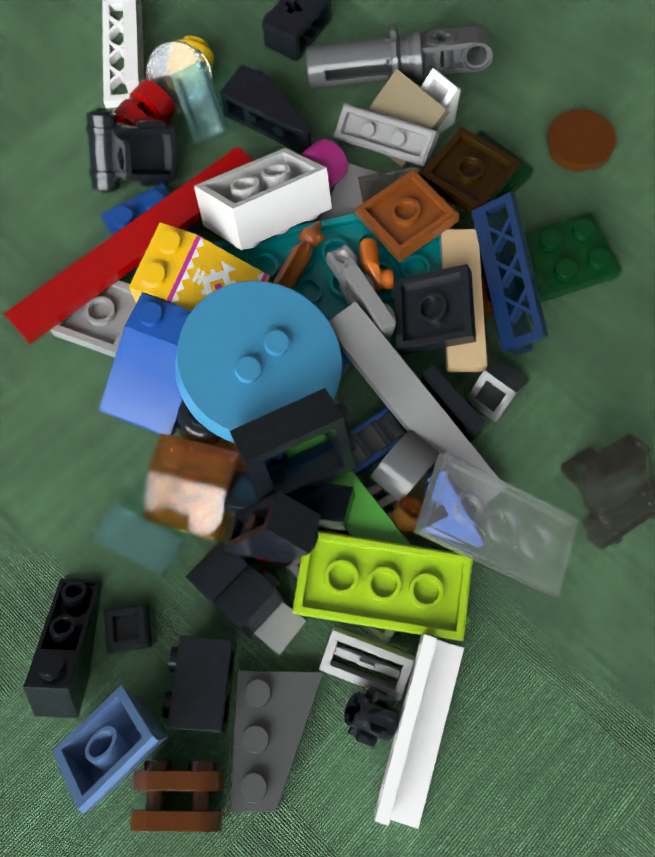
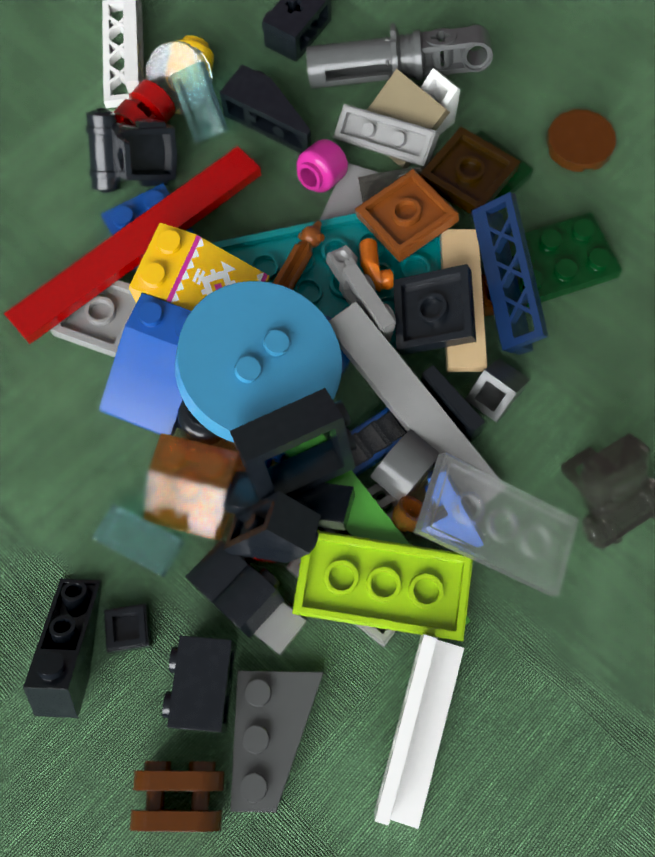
(107, 748): medium blue slope -> none
(264, 198): white brick -> none
(371, 716): black gear -> none
(373, 647): light grey tile -> none

